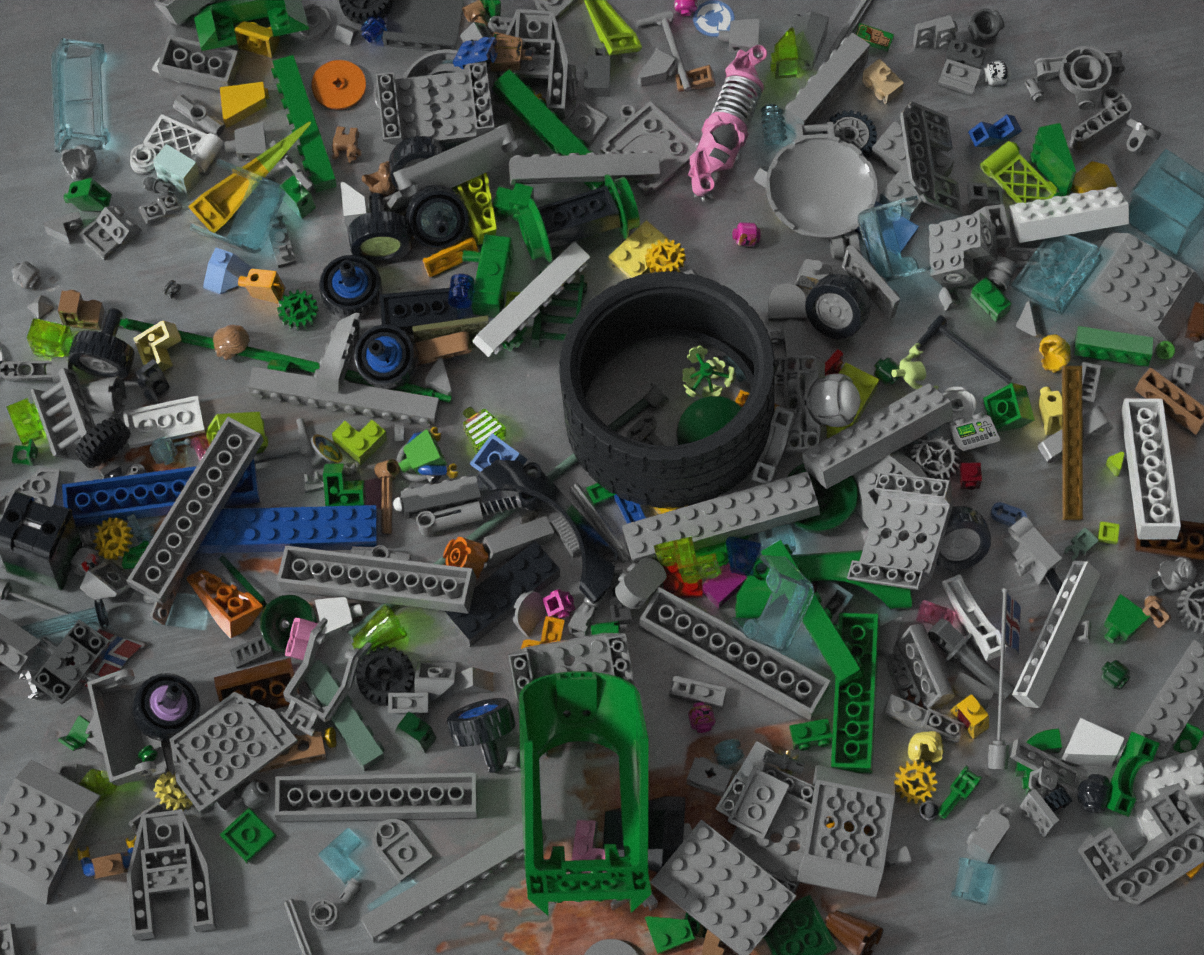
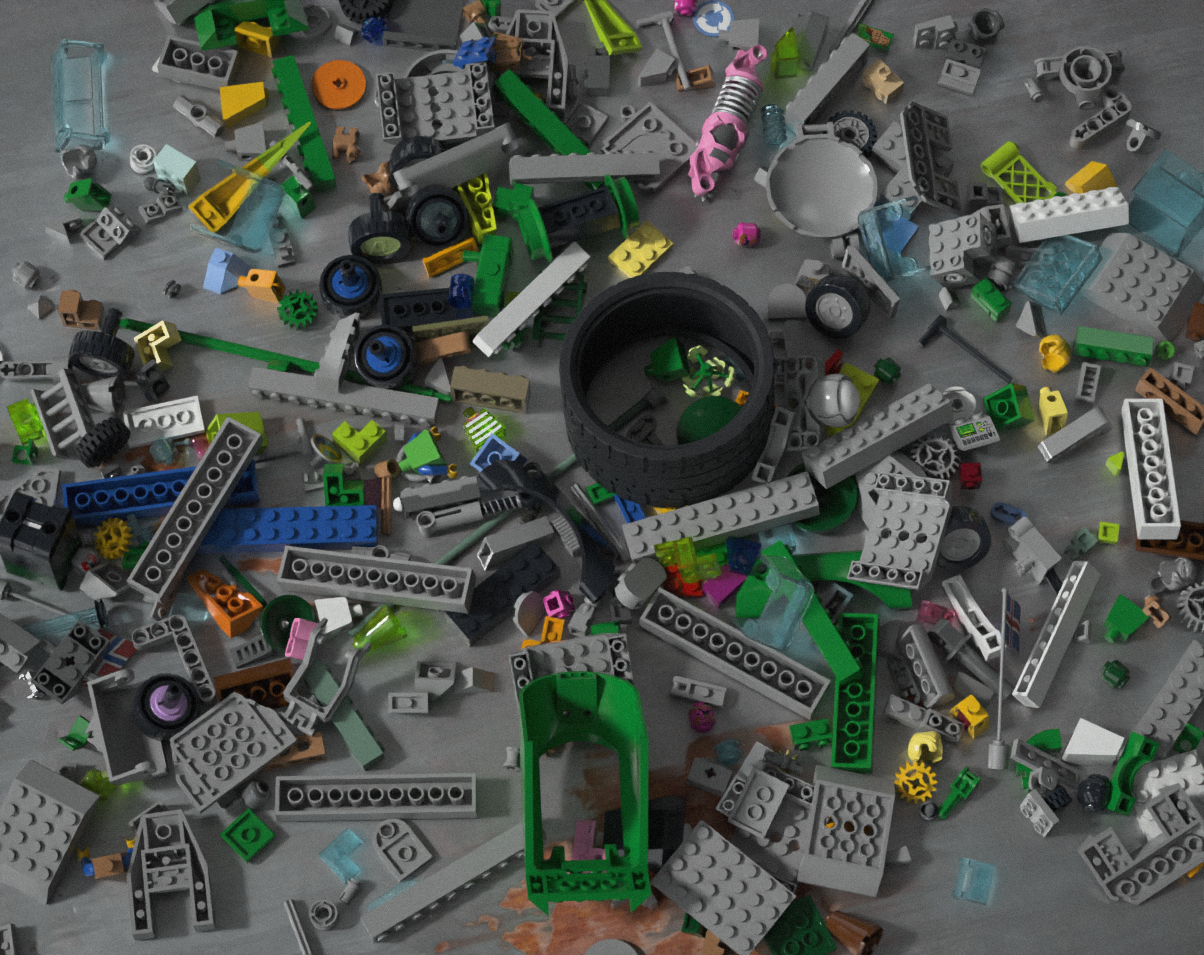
(49, 339): clear neon green brick -> none
(148, 754): green bush -> none
(172, 793): light yellow gear -> none
(185, 652): none -> light grey beam
(204, 150): white piece -> none
(230, 341): medium nougat hair -> none
(330, 737): yellow piece -> none
(353, 204): white slope -> none
(380, 662): black wheel -> none
(414, 731): dark green torso -> none
(465, 554): orange brick -> none
(481, 725): black wheel -> none
(490, 389): none -> dark tan brick
(665, 257): yellow gear -> none
(668, 362): none -> green torso
(669, 933): green wing -> none
(910, 370): yellowish green piece -> none
(990, 833): light grey hinge -> none
(991, 134): blue brick -> none
(996, 73): white head -> none
(1053, 157): green slope -> none
(1072, 443): pearl gold tile -> none

